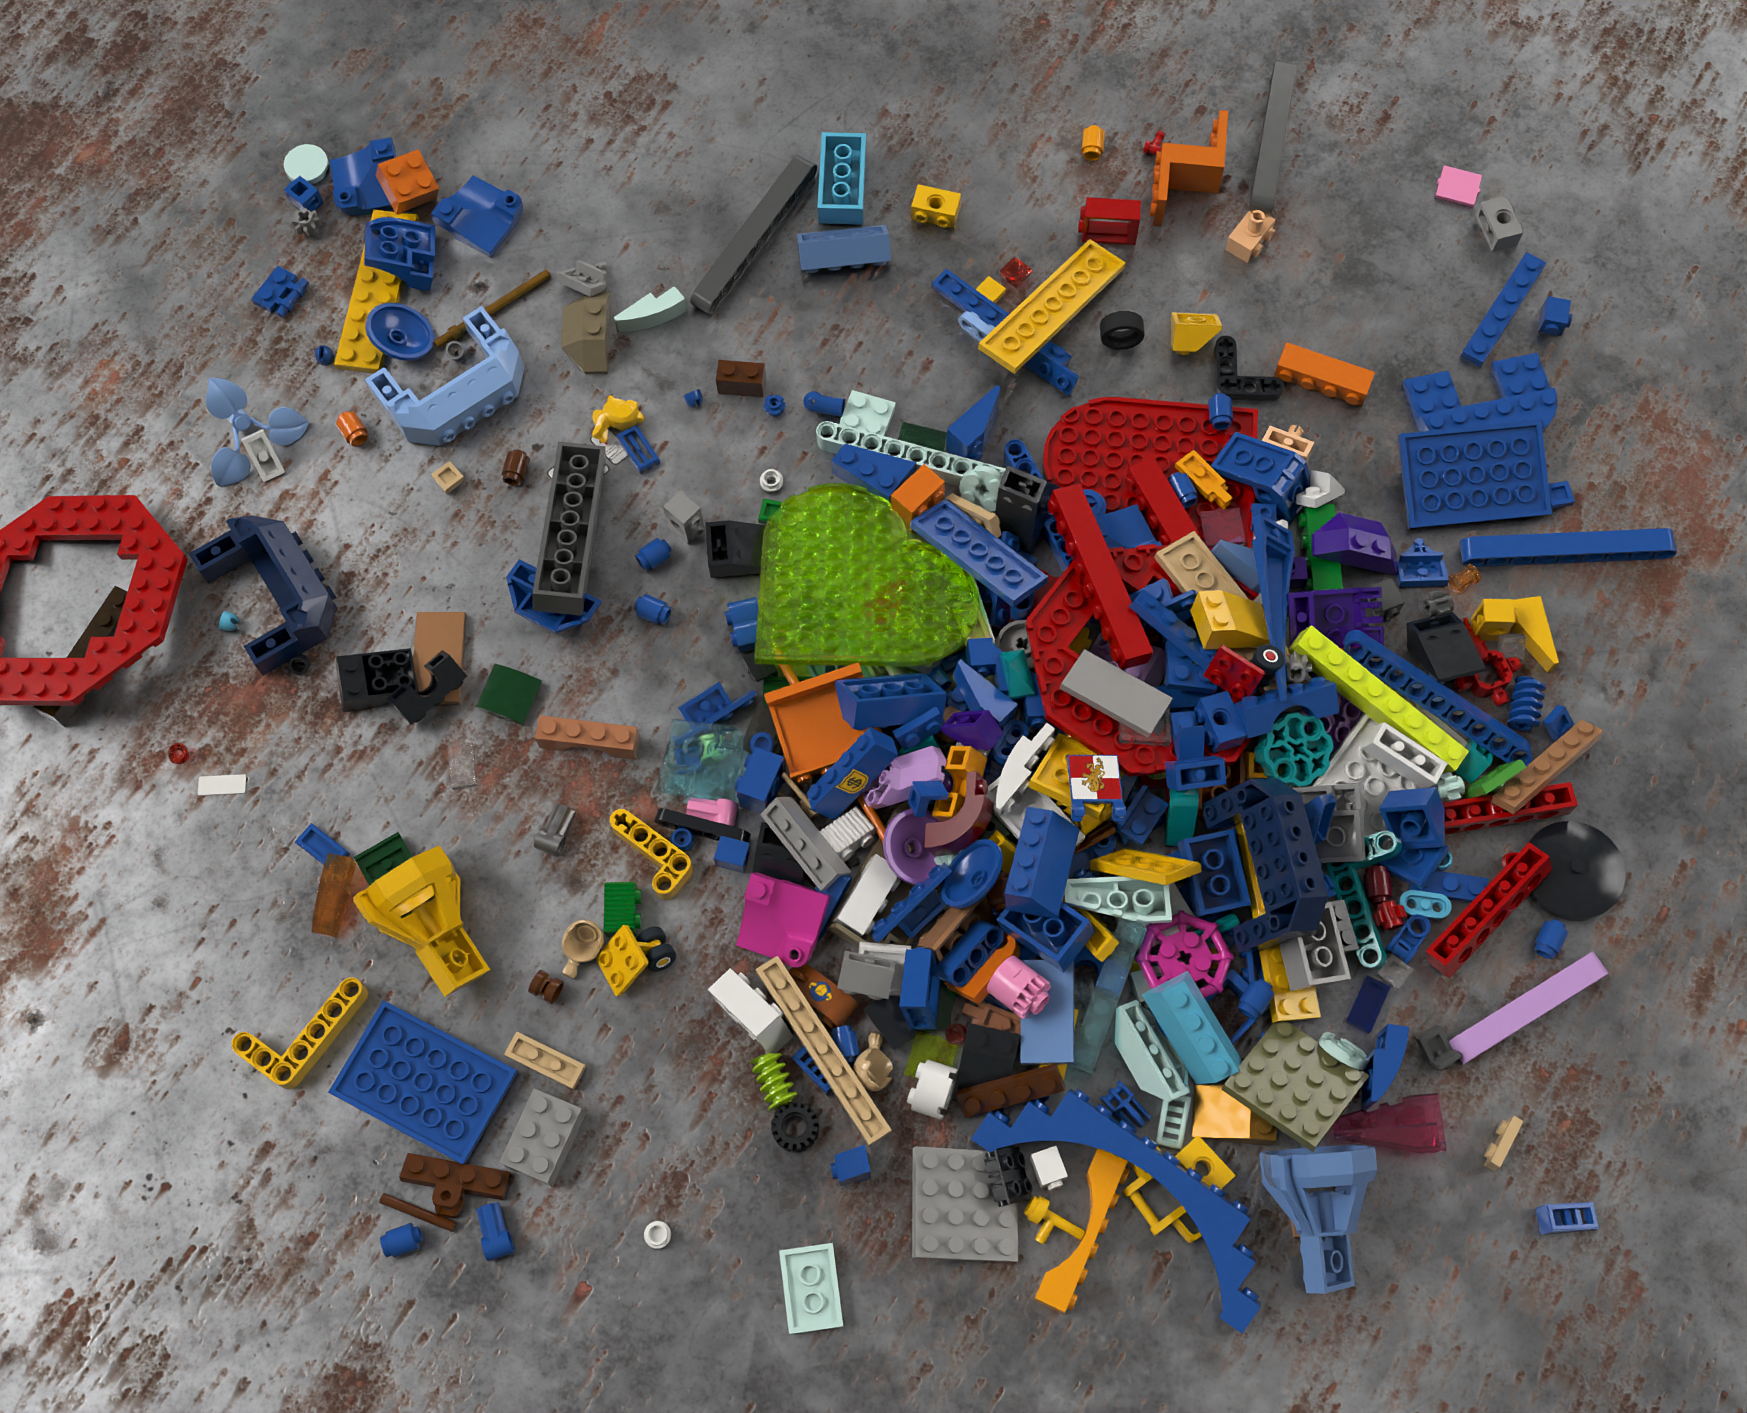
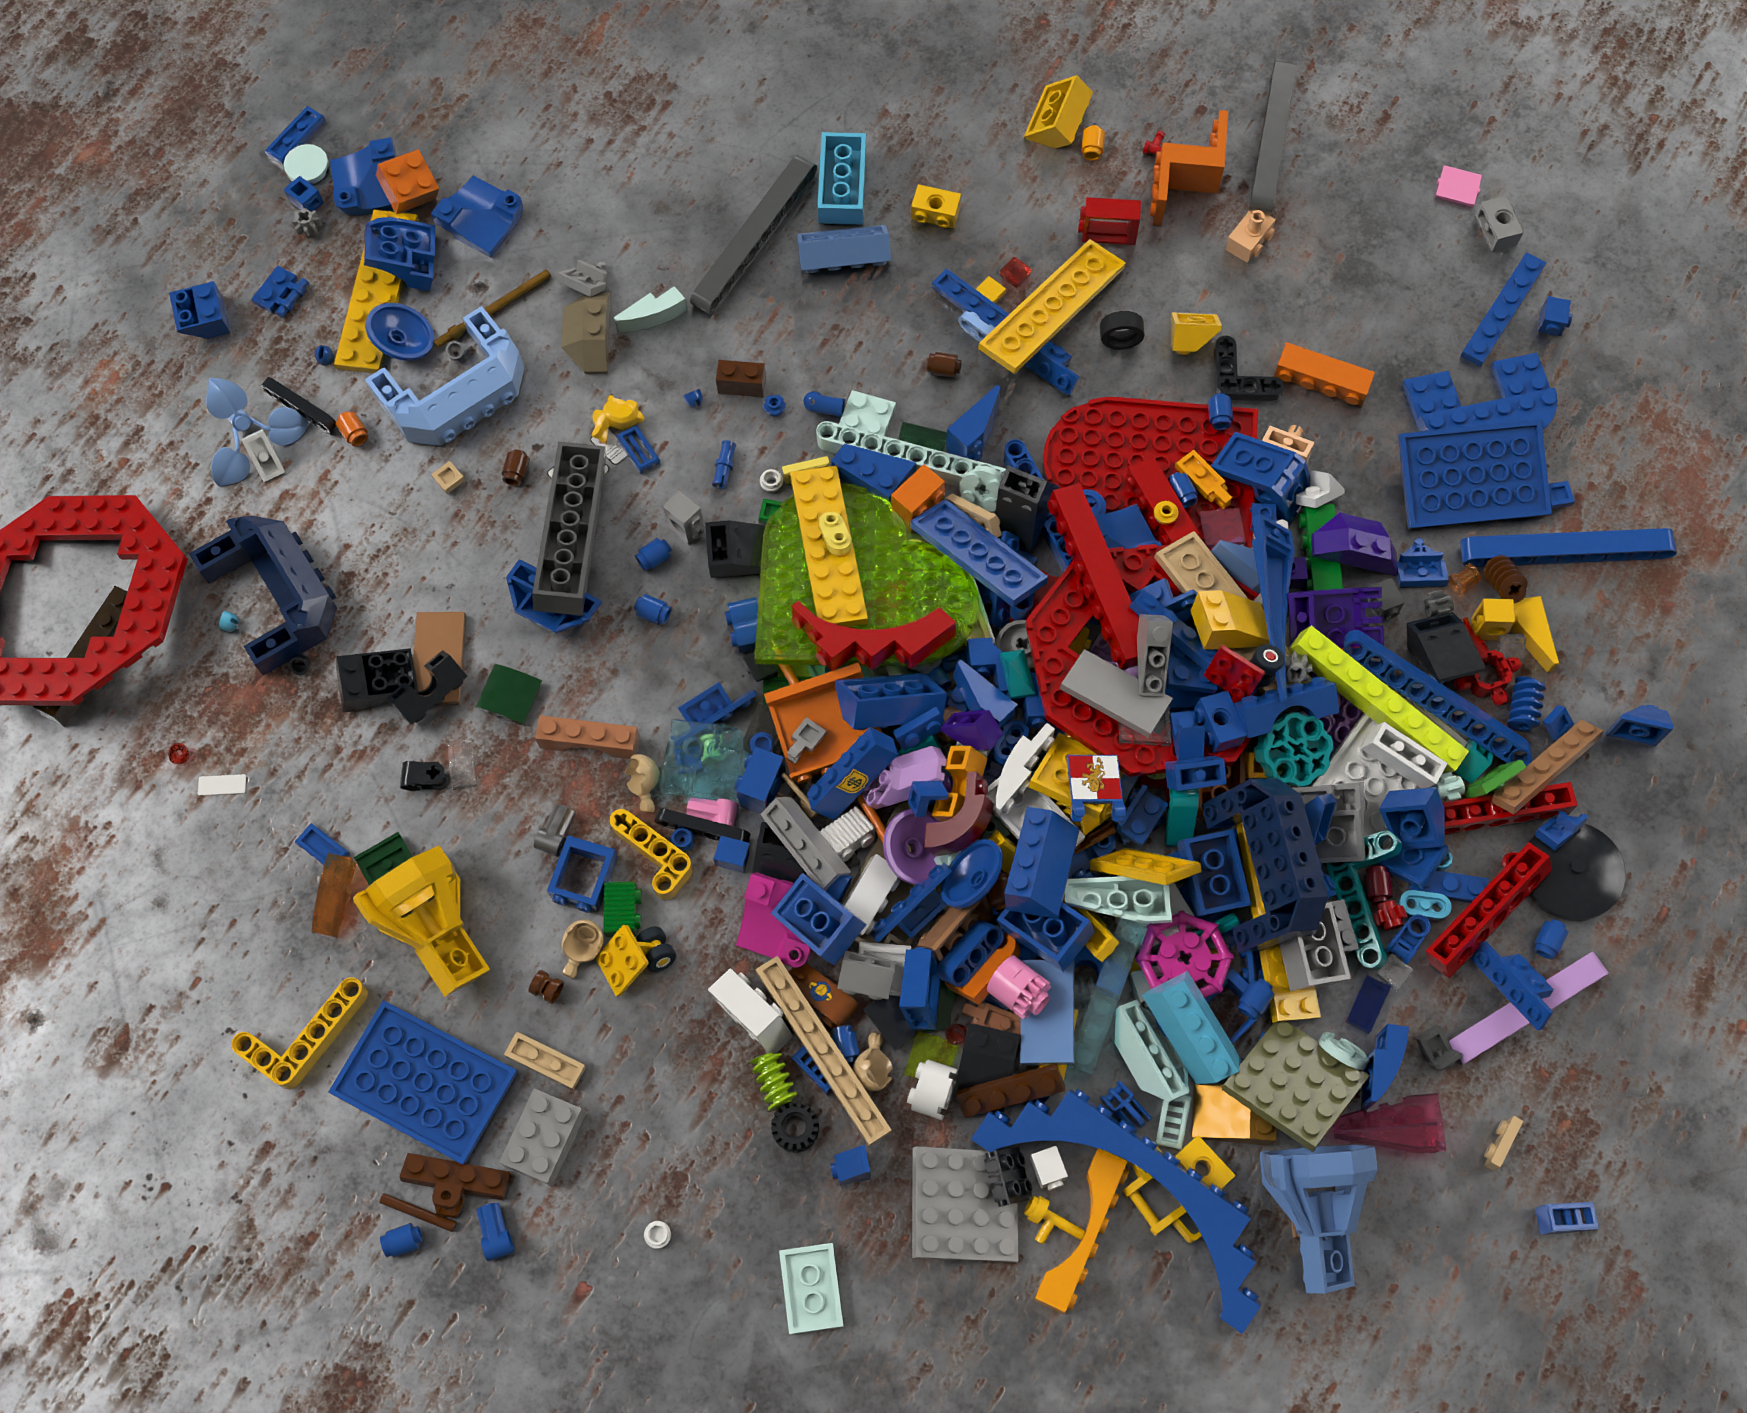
(200, 311): none -> blue slope
(295, 134): none -> blue tile
(301, 405): none -> black beam
(419, 776): none -> black piece
(590, 850): none -> blue window
(643, 779): none -> tan hair
(724, 464): none -> blue pin
(806, 737): none -> light grey plate
(810, 464): none -> light yellow tile
(818, 919): none -> blue slope
(832, 577): none -> yellow plate
(833, 528): none -> light yellow plate
(871, 647): none -> red arch
(944, 364): none -> reddish brown brick
(1059, 112): none -> yellow slope
(1153, 653): none -> light grey slope
(1163, 518): none -> yellow plate
(1505, 578): none -> reddish brown piece
(1517, 982): none -> blue bracket
(1560, 829): none -> blue slope
(1642, 725): none -> blue slope

